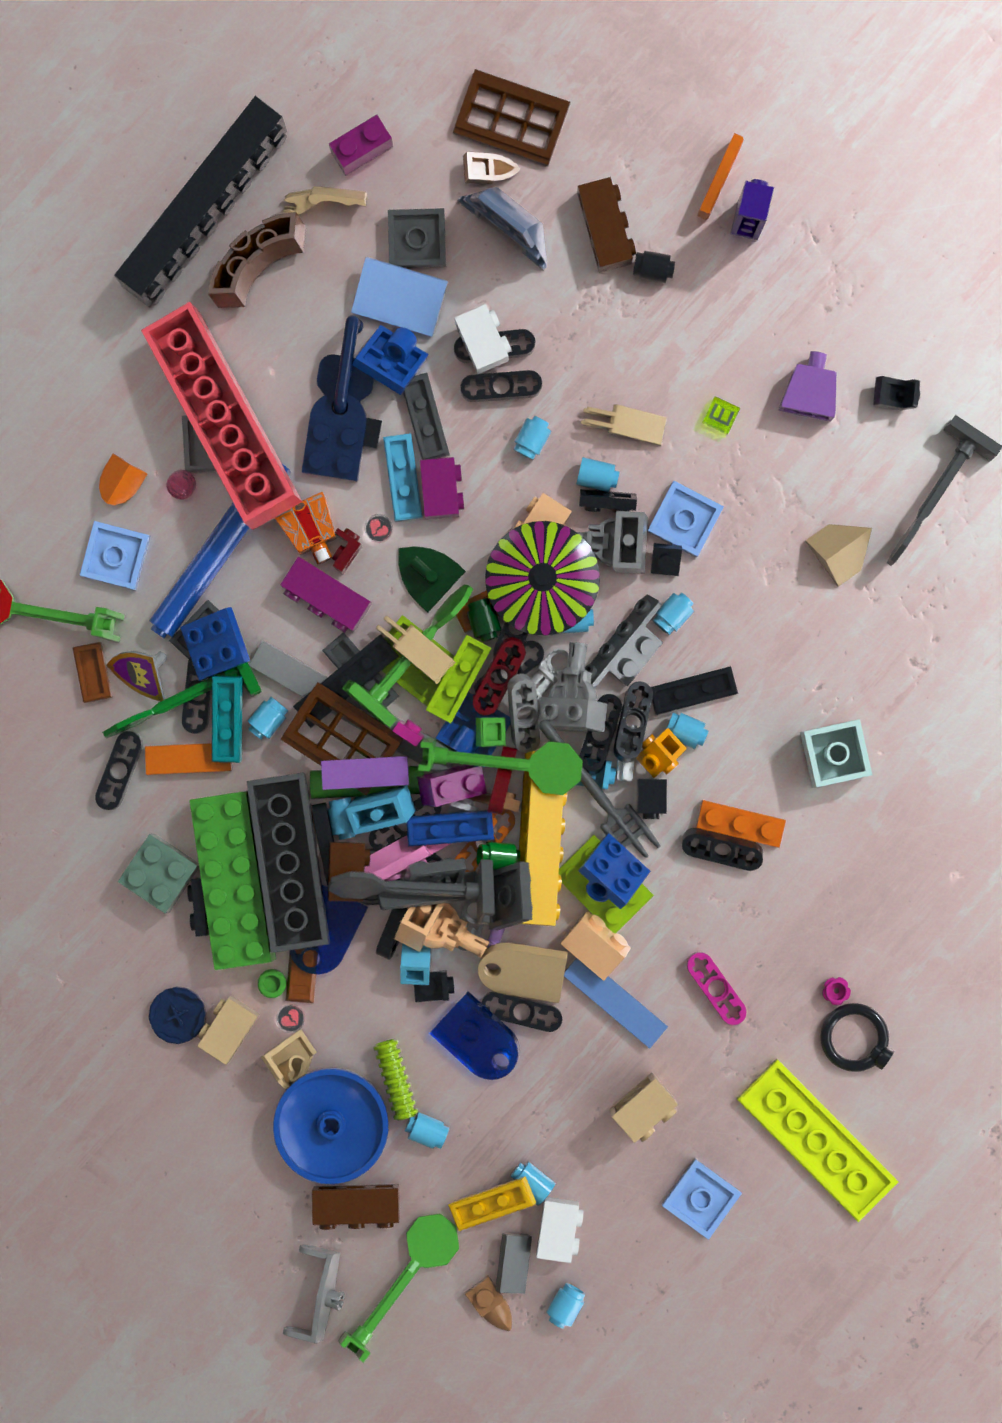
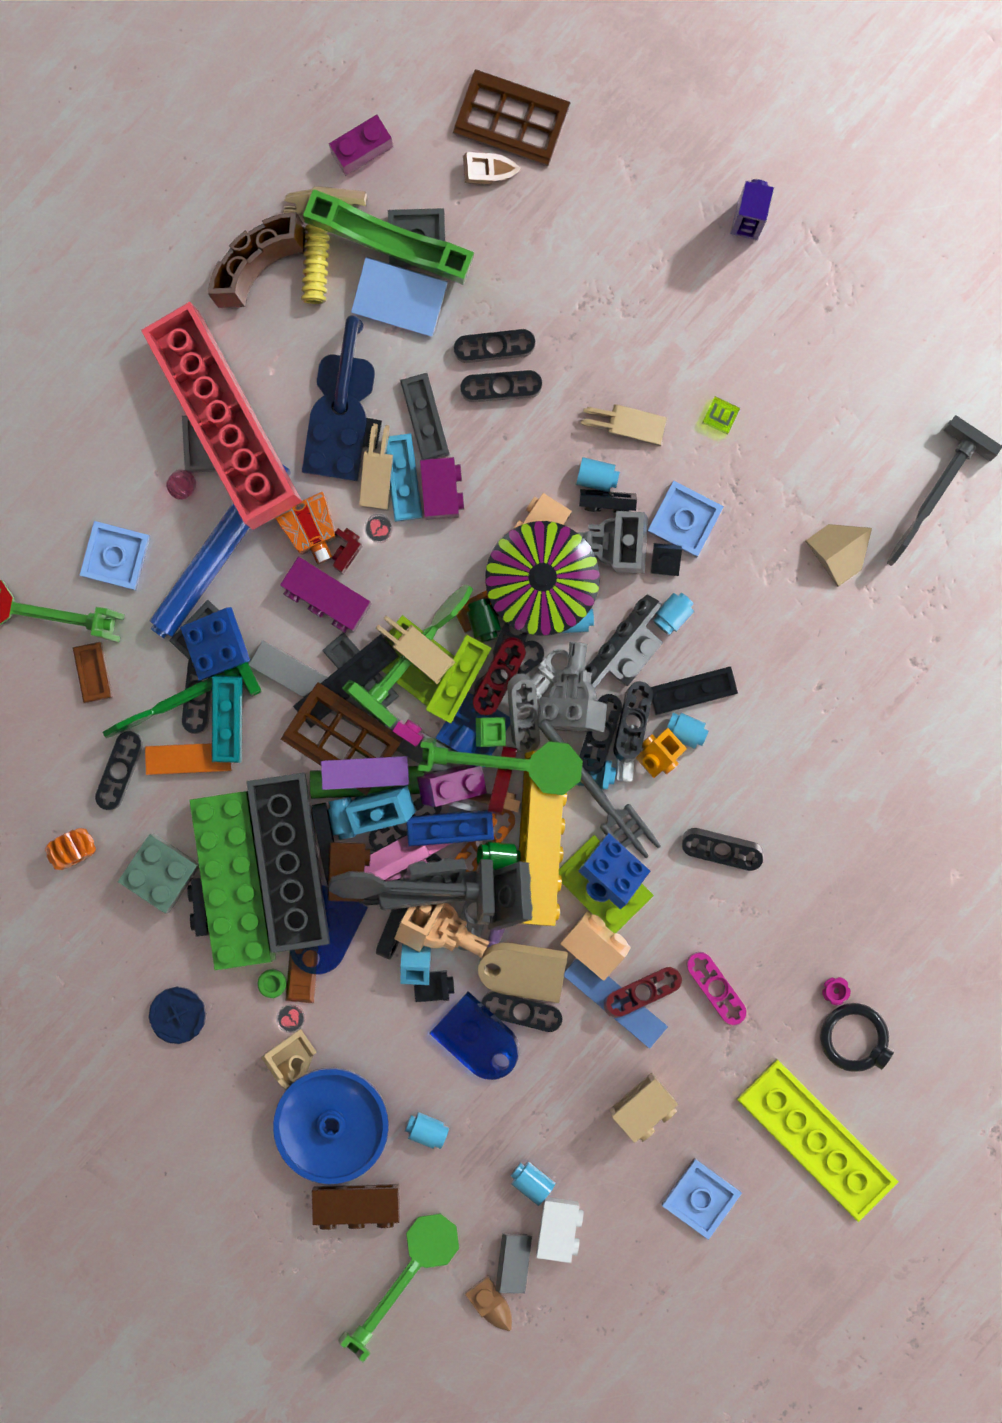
(70, 849): none -> orange gear
(120, 480): orange brick -> none
(139, 672): shield -> none
(202, 202): black brick -> none
(227, 1030): tan brick -> none
(267, 718): medium azure brick -> none
(315, 265): none -> light yellow piece
(326, 1297): light grey piece -> none
(376, 472): none -> tan arm
(391, 358): blue plate -> none
(395, 1079): lime piece -> none
(418, 250): none -> bright green arch
(427, 574): dark green shield -> none
(482, 338): white brick -> none
(492, 1203): yellow tile -> none
(511, 219): sand blue wedge -> none
(532, 437): medium azure brick -> none
(566, 1306): medium azure brick -> none
(606, 224): reddish brown brick -> none
(651, 798): black brick -> none
(653, 266): black brick -> none
(657, 977): none -> dark red beam
(720, 176): orange tile -> none
(740, 823): orange plate -> none
(811, 390): medium lavender torso -> none
(836, 753): light aqua brick -> none
(896, 393): black bracket -> none

